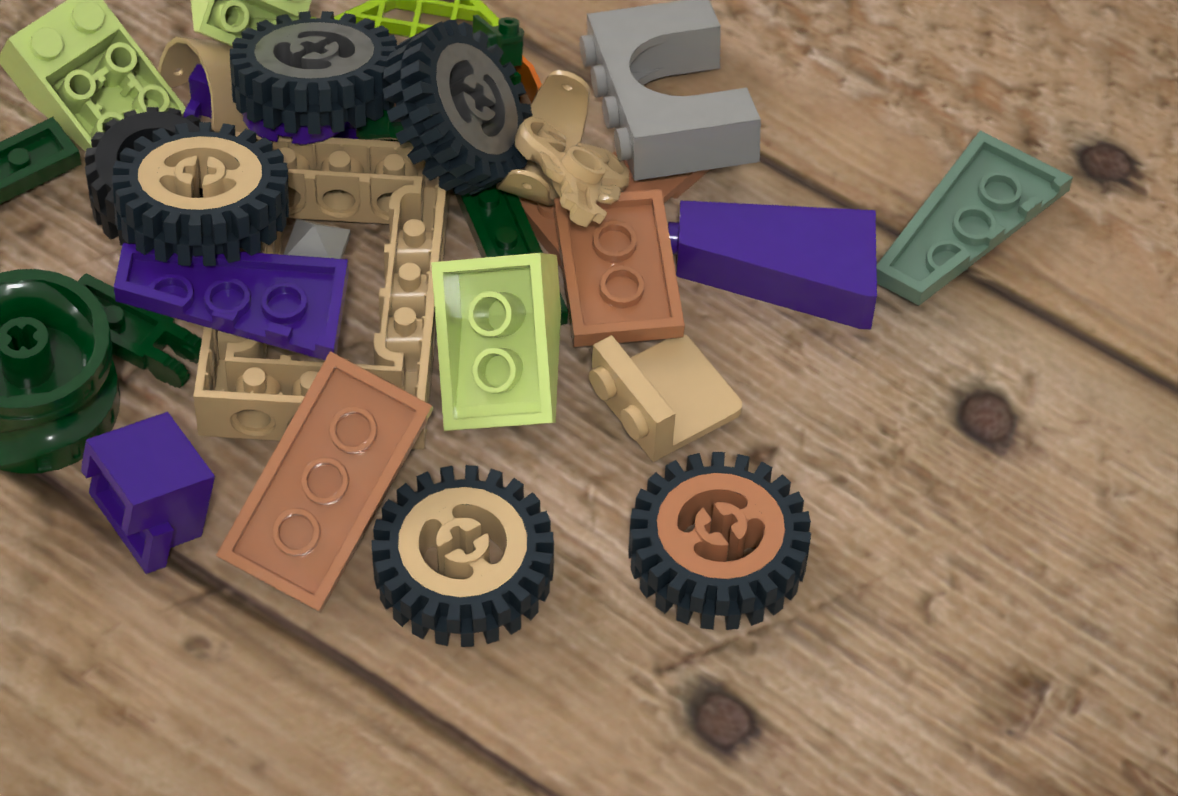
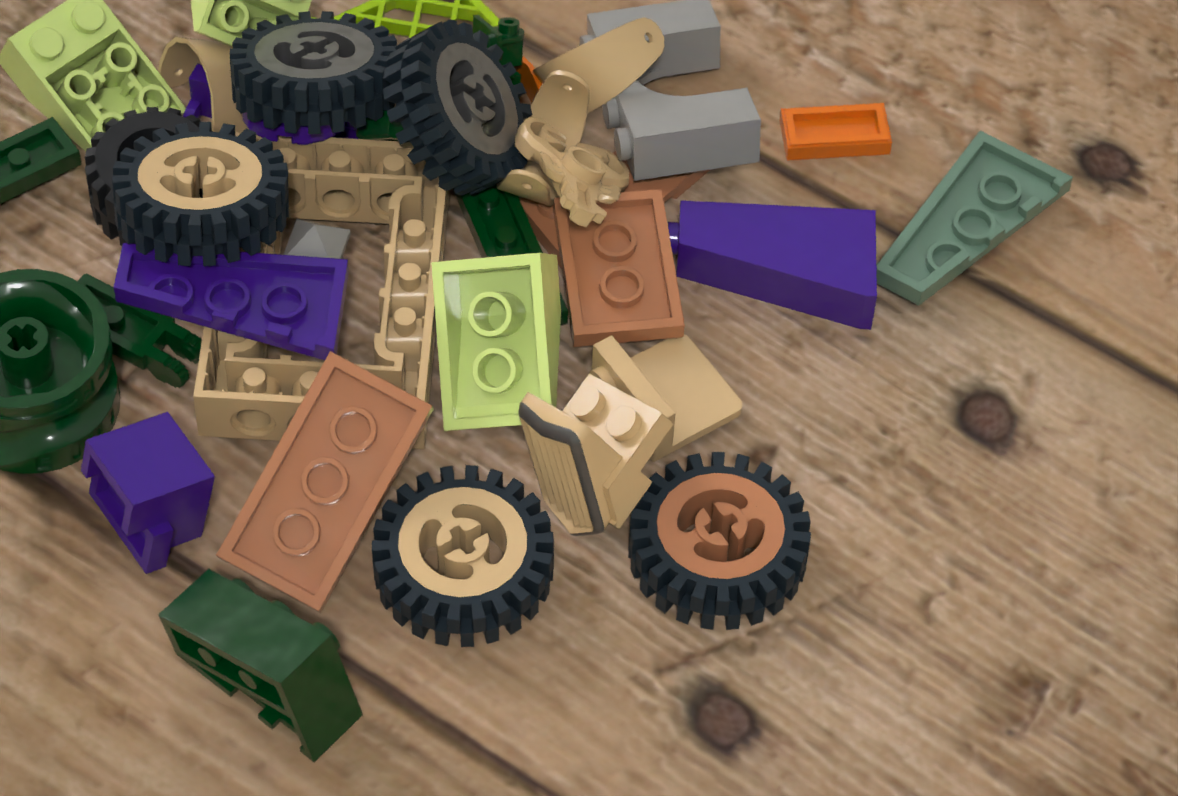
(267, 655): none -> dark green wedge
(592, 453): none -> tan piece
(610, 60): none -> tan piece
(835, 131): none -> orange tile

